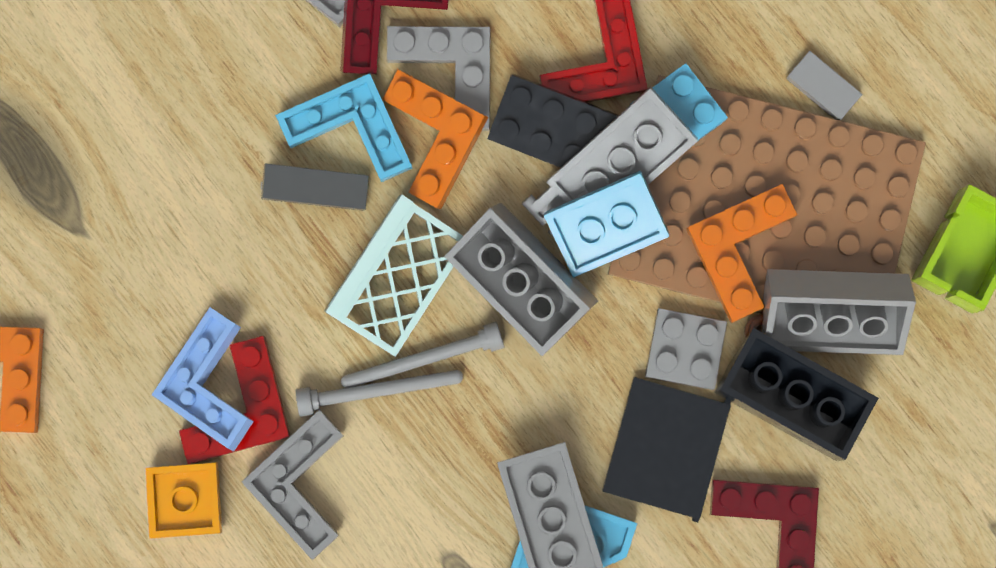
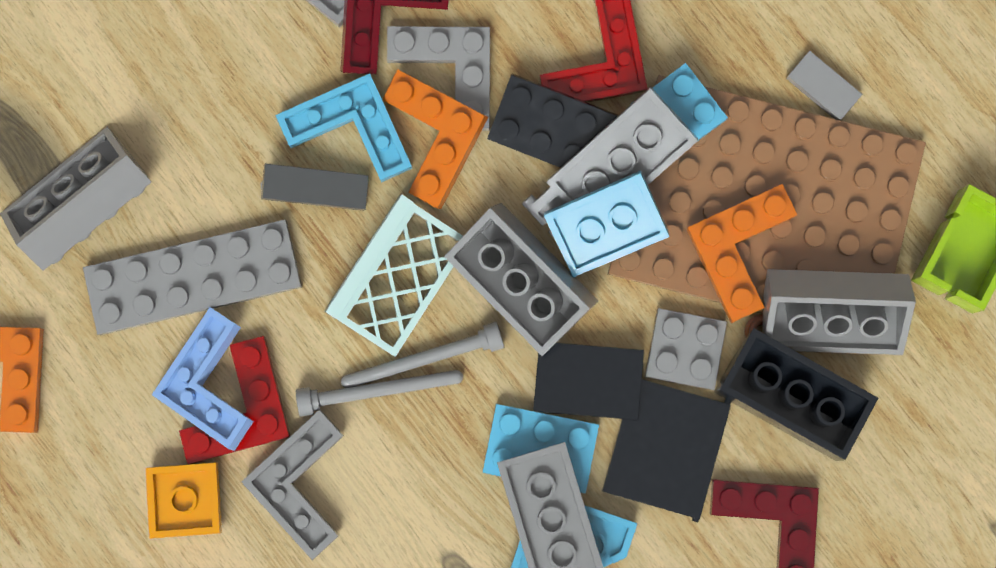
(74, 199): none -> light grey slope
(192, 277): none -> light grey plate
(525, 431): none -> medium azure plate
(589, 381): none -> black tile

